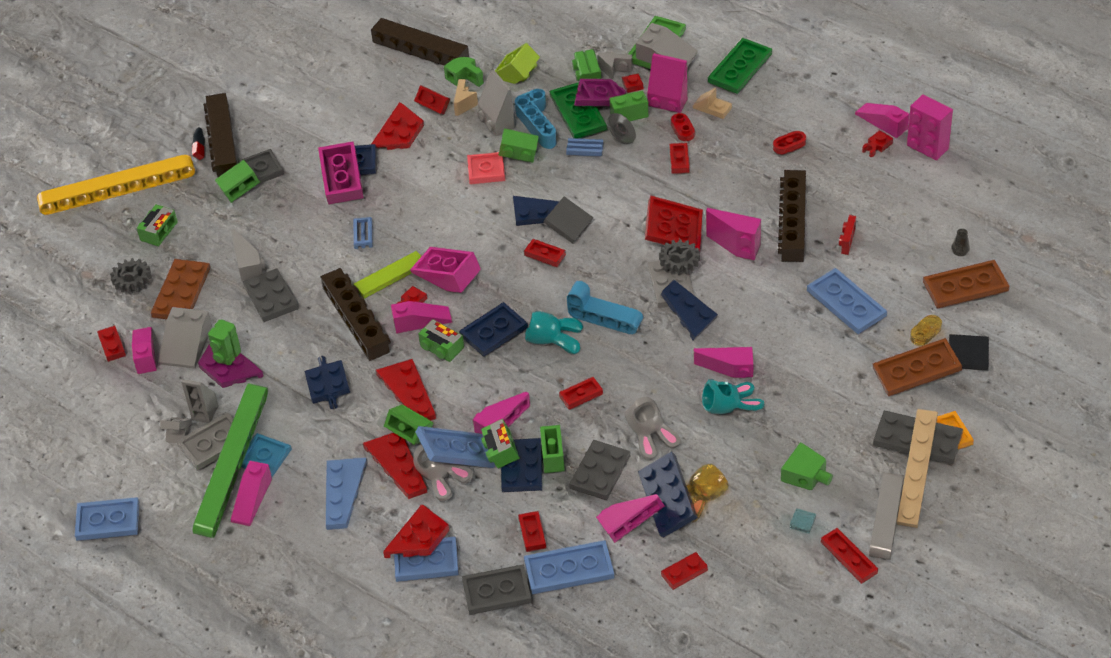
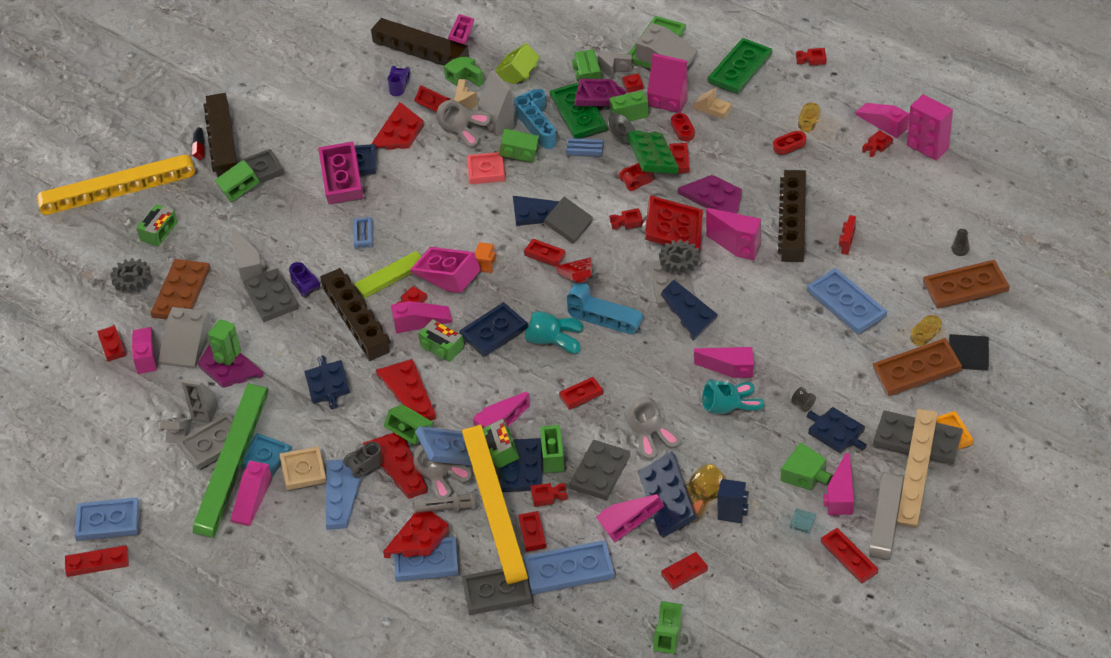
(96, 561): none -> red plate
(302, 468): none -> tan plate
(303, 278): none -> dark purple piece
(364, 459): none -> dark grey piece
(398, 80): none -> dark purple piece
(455, 503): none -> light grey pin
(459, 120): none -> light grey piece
(461, 29): none -> dark pink slope
(485, 256): none -> orange brick
(494, 505): none -> yellow beam
(545, 494): none -> red plate
(576, 270): none -> red wing
(628, 218): none -> red plate
(635, 177): none -> red piece
(652, 152): none -> green plate
(668, 627): none -> bright green brick
(713, 193): none -> magenta wing
(732, 501): none -> dark blue brick
(803, 399): none -> clear smoke wheel
(809, 117): none -> clear yellow plate
(814, 56): none -> red plate
(836, 430): none -> dark blue plate
(840, 490): none -> dark pink slope

